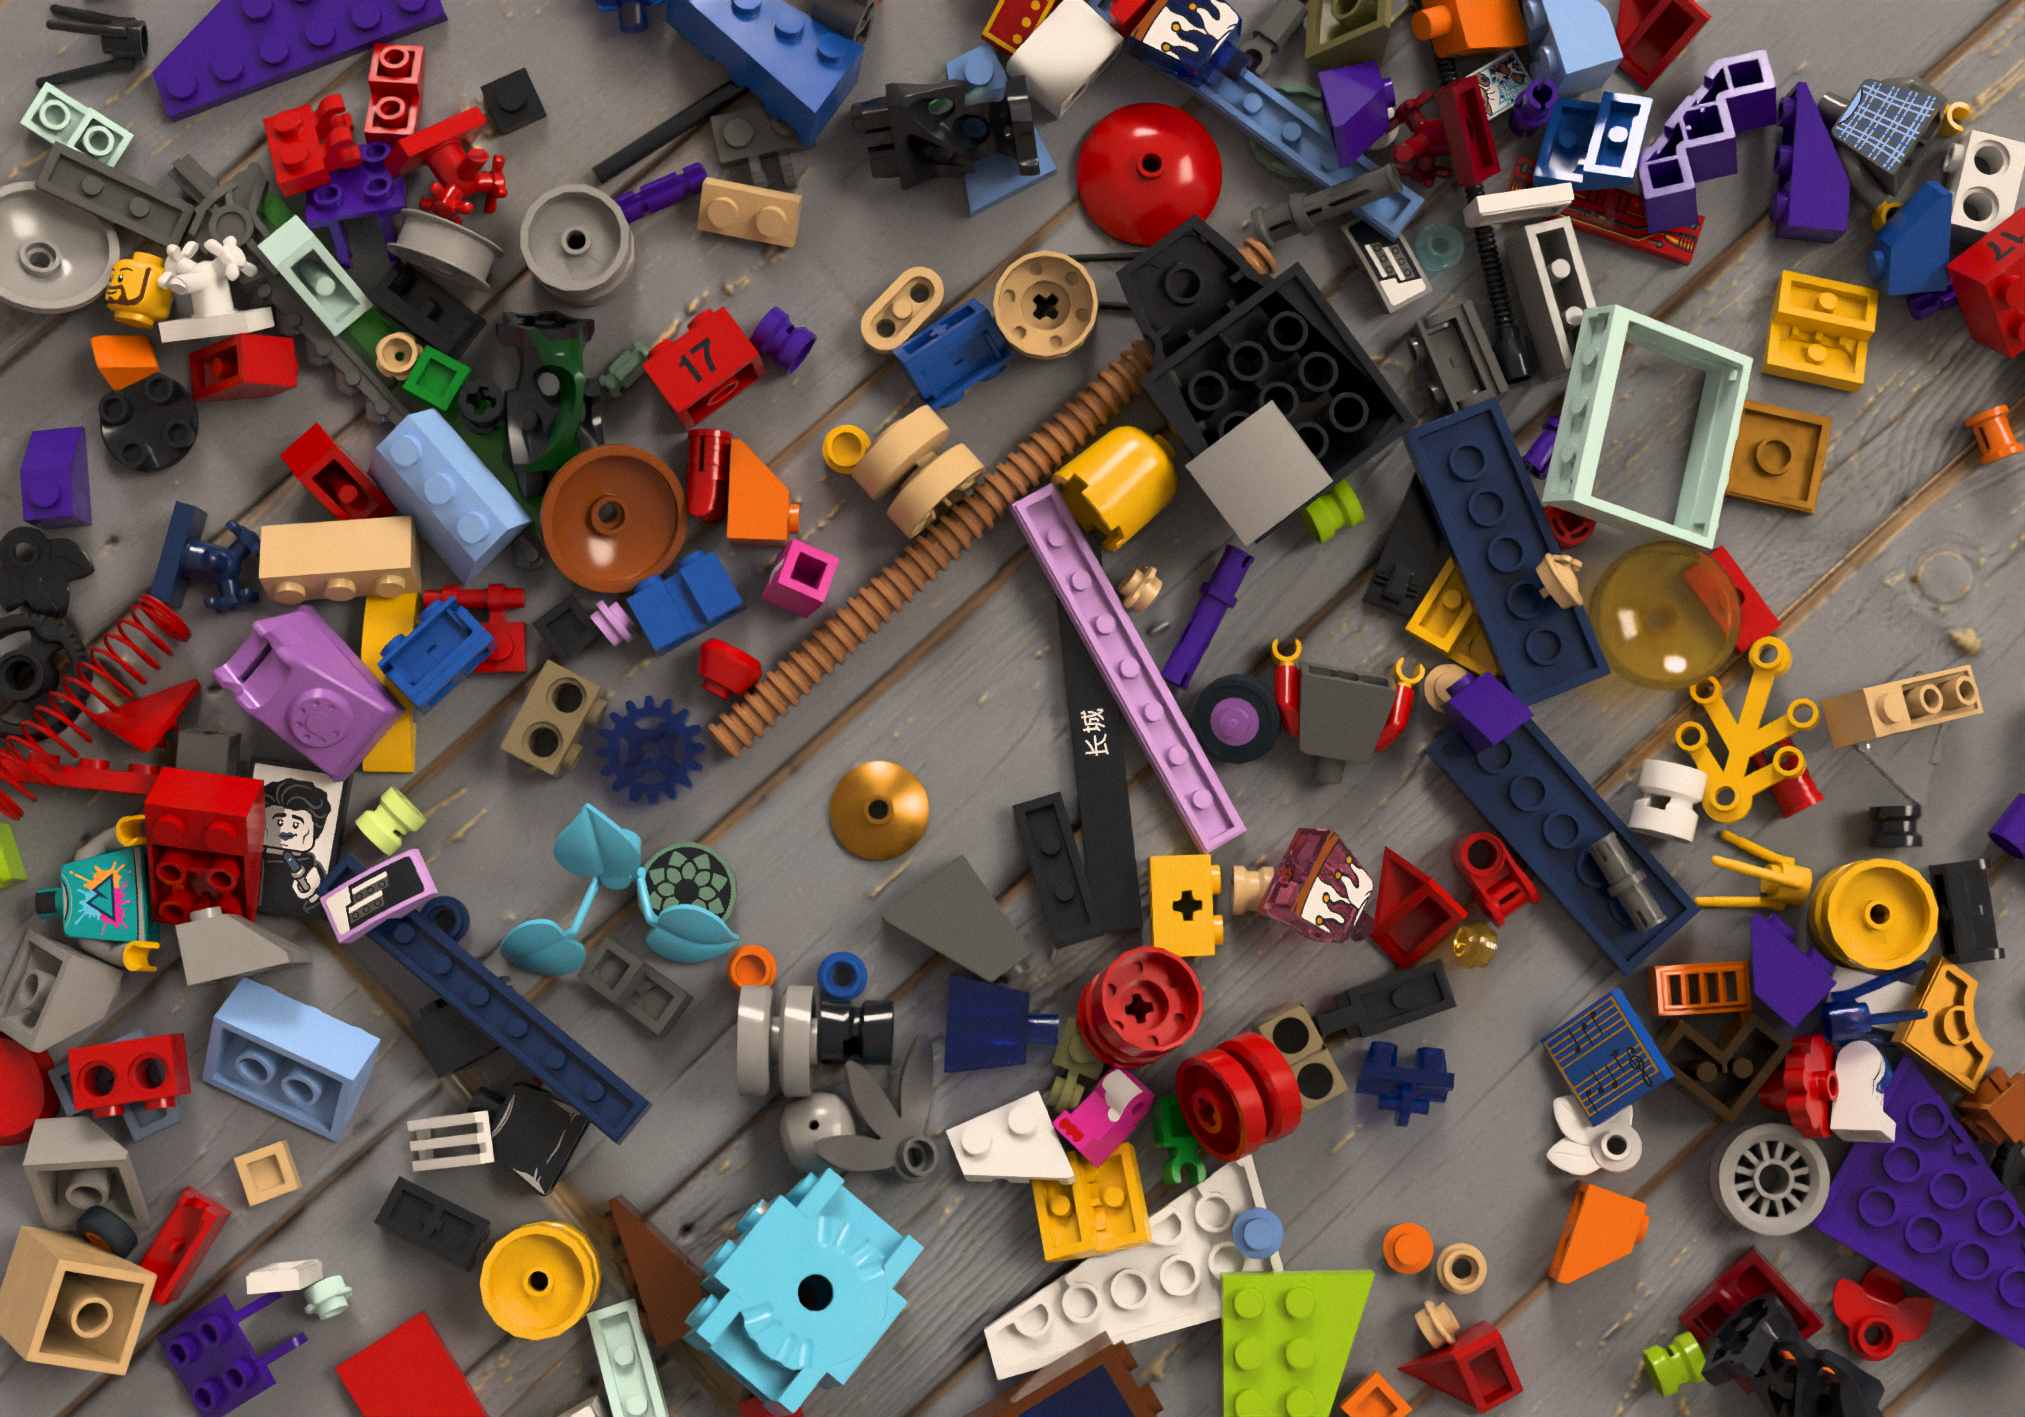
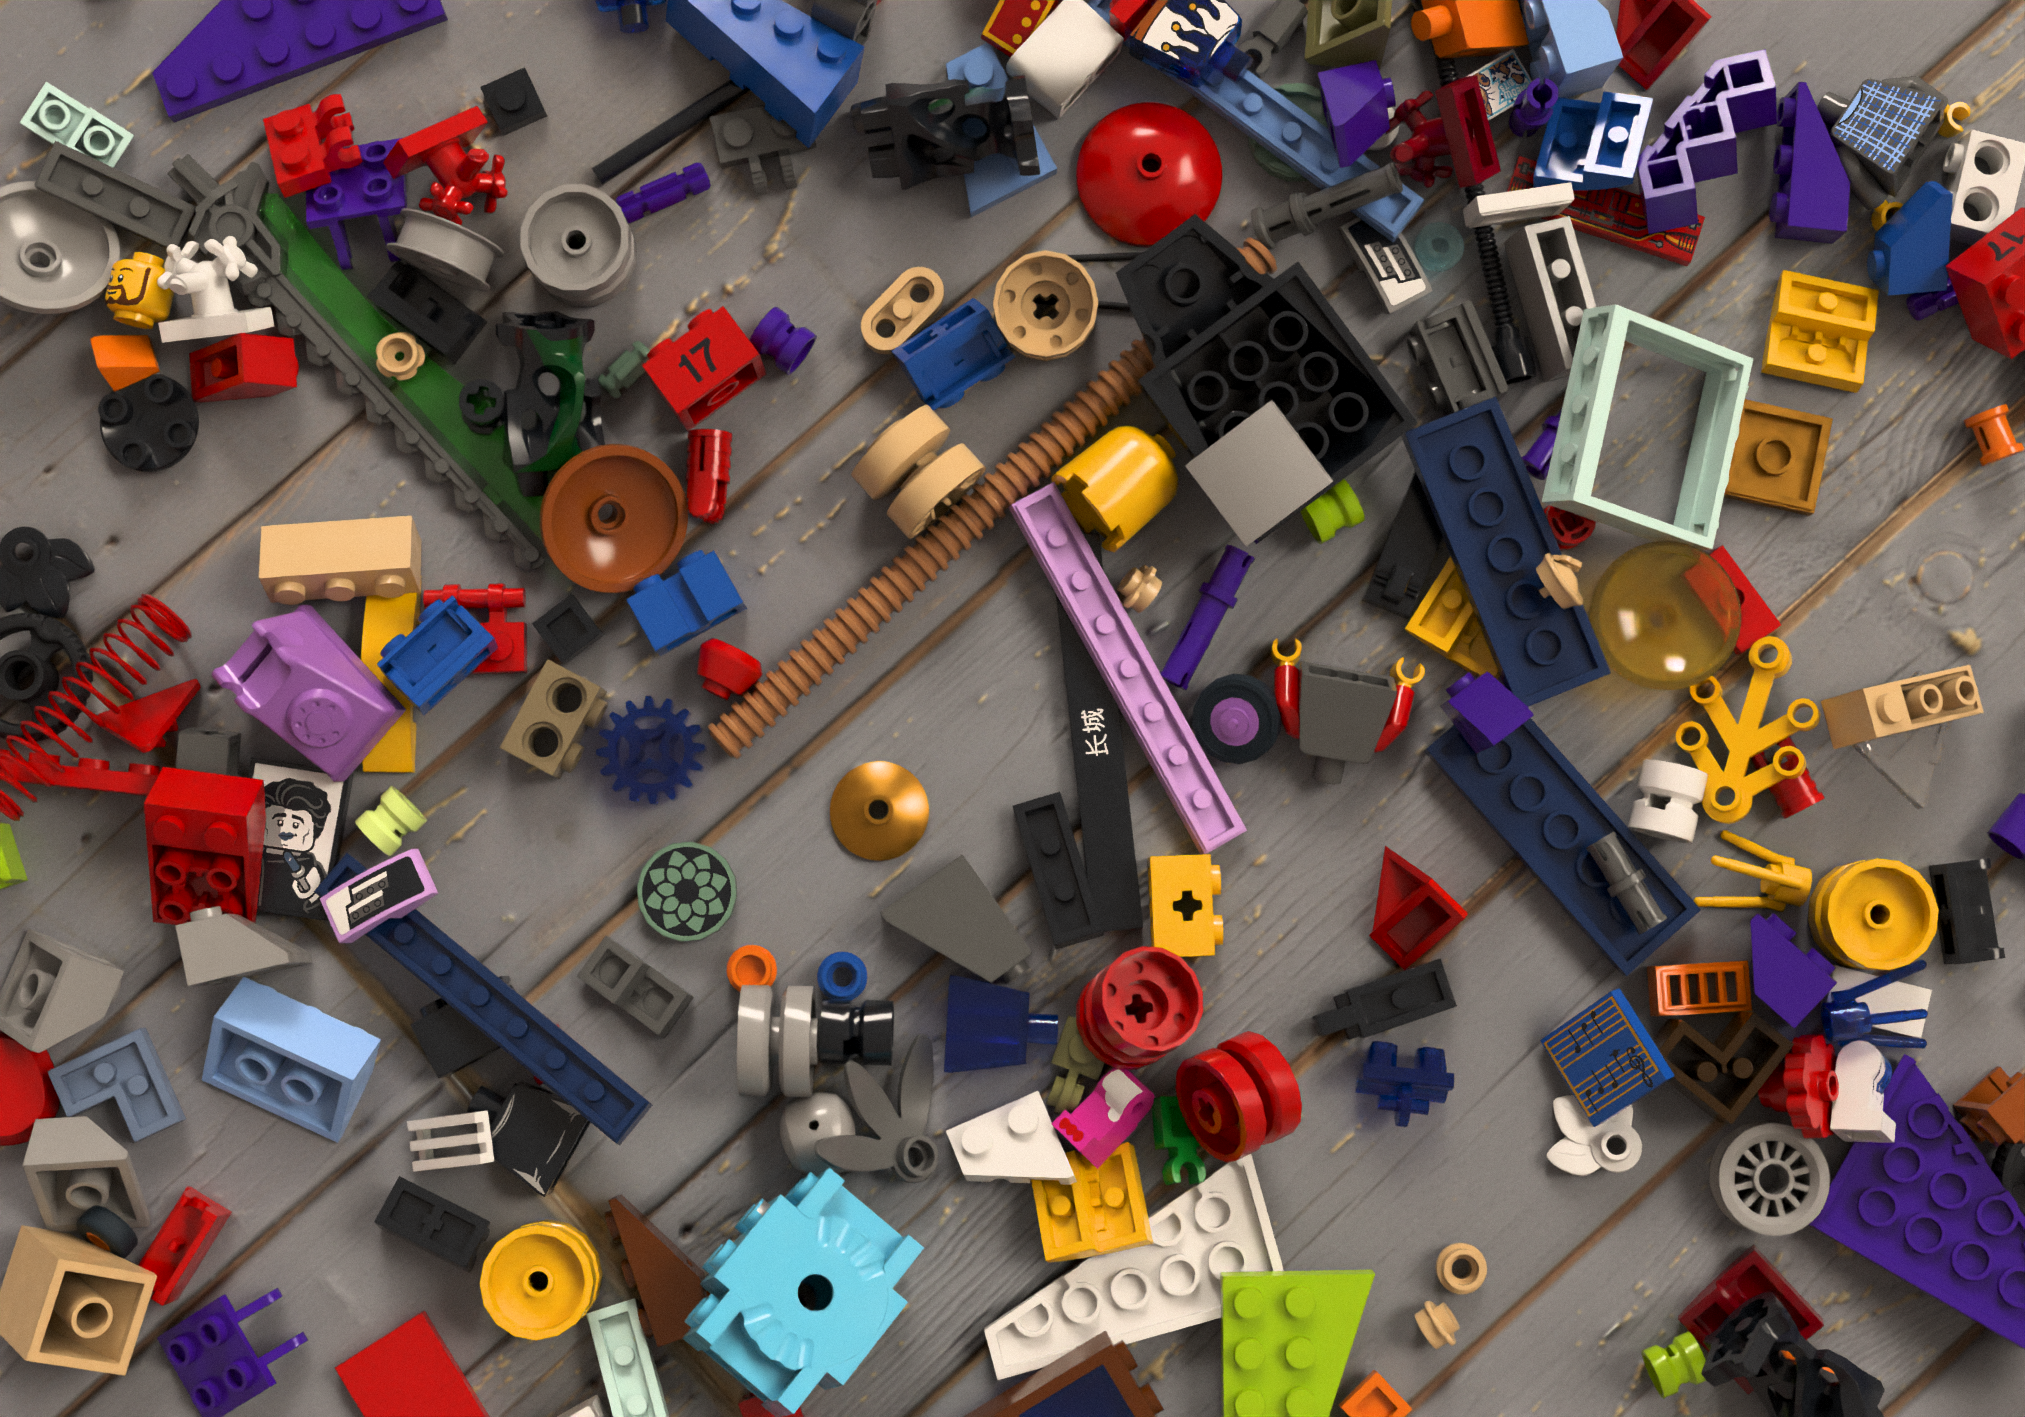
(56, 479): dark purple slope -> none
(108, 898): torso -> none
(120, 36): black plant -> none
(129, 1065): red brick -> none
(188, 557): dark blue piece -> none
(268, 1172): tan plate -> none
(284, 1276): white tile -> none
(315, 275): light aqua slope -> none
(327, 1297): light aqua plate -> none
(335, 477): red slope -> none
(396, 92): red slope -> none
(437, 379): green plate -> none
(447, 493): light blue slope -> none
(456, 908): dark blue plate -> none
(612, 856): medium azure plant -> none
(613, 622): lavender plate -> none
(749, 212): tan plate -> none
(758, 502): orange slope -> none
(800, 578): dark pink brick -> none
(845, 448): yellow plate -> none
(1248, 888): tan wheel -> none
(1257, 1233): medium blue plate -> none
(1310, 1054): dark tan piece -> none
(1320, 889): clear pink torso -> none
(1407, 1248): orange plate -> none
(1438, 681): tan plate -> none
(1470, 1370): red slope -> none
(1475, 944): clear yellow plate -> none
(1494, 879): red piece -> none
(1597, 1232): orange slope -> none
(1882, 1303): red plate -> none
(1895, 826): black wheel -> none
(1948, 1037): pearl gold tile -> none

